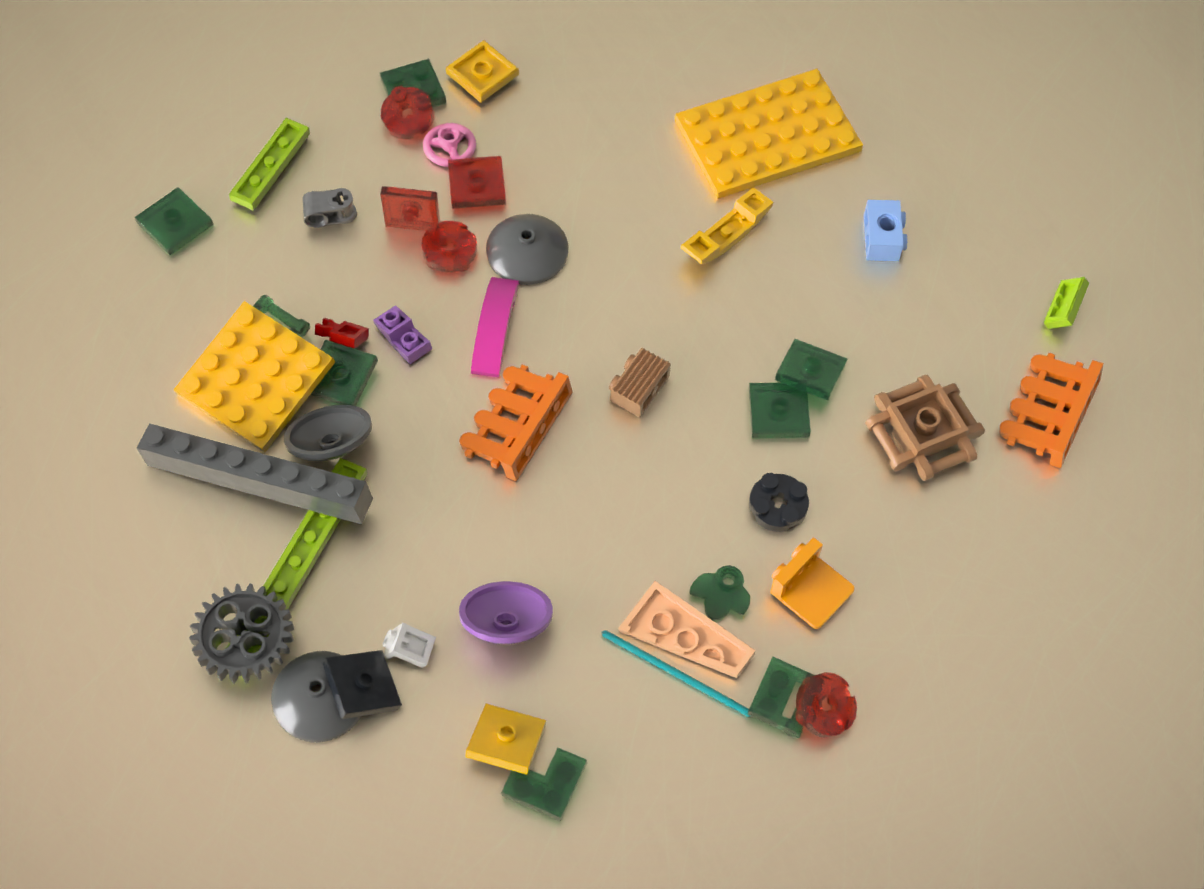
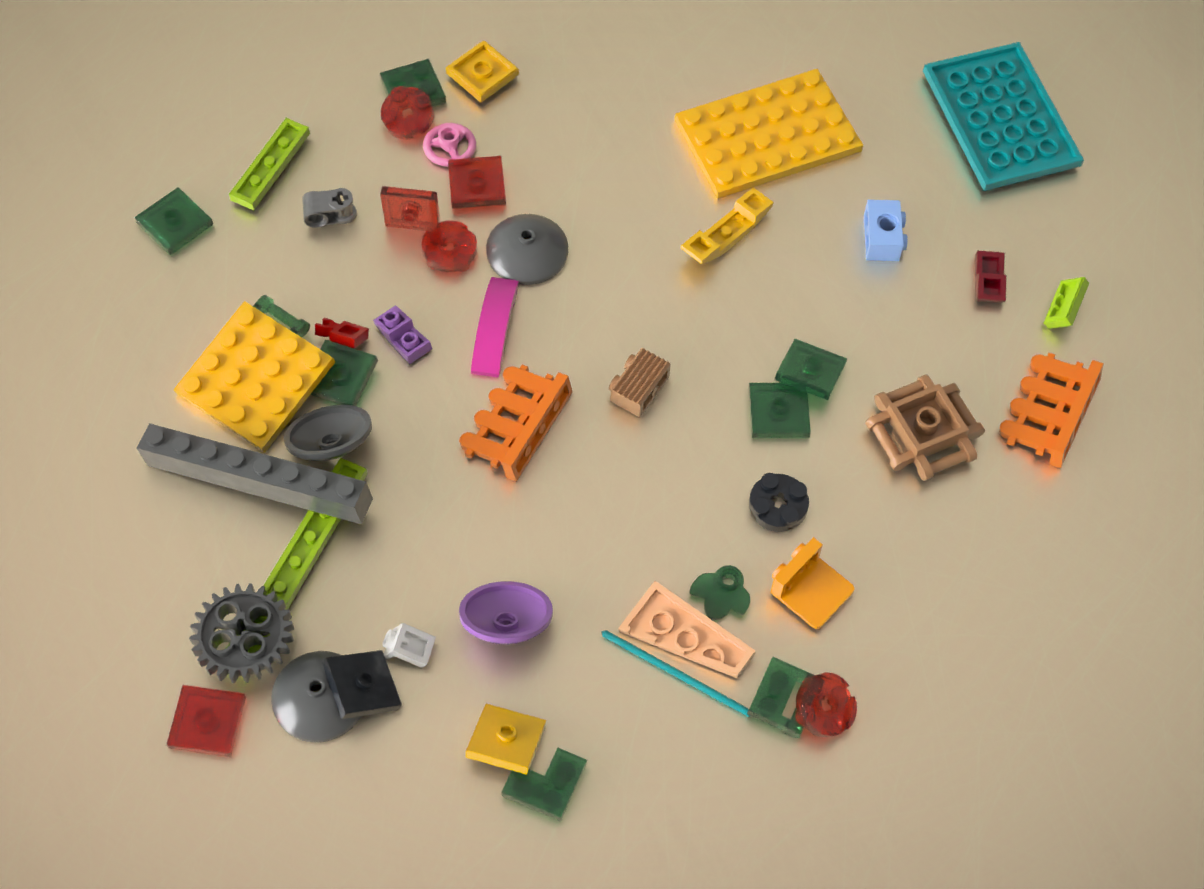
(206, 721): none -> clear red plate
(990, 276): none -> dark red slope
(1002, 116): none -> teal plate

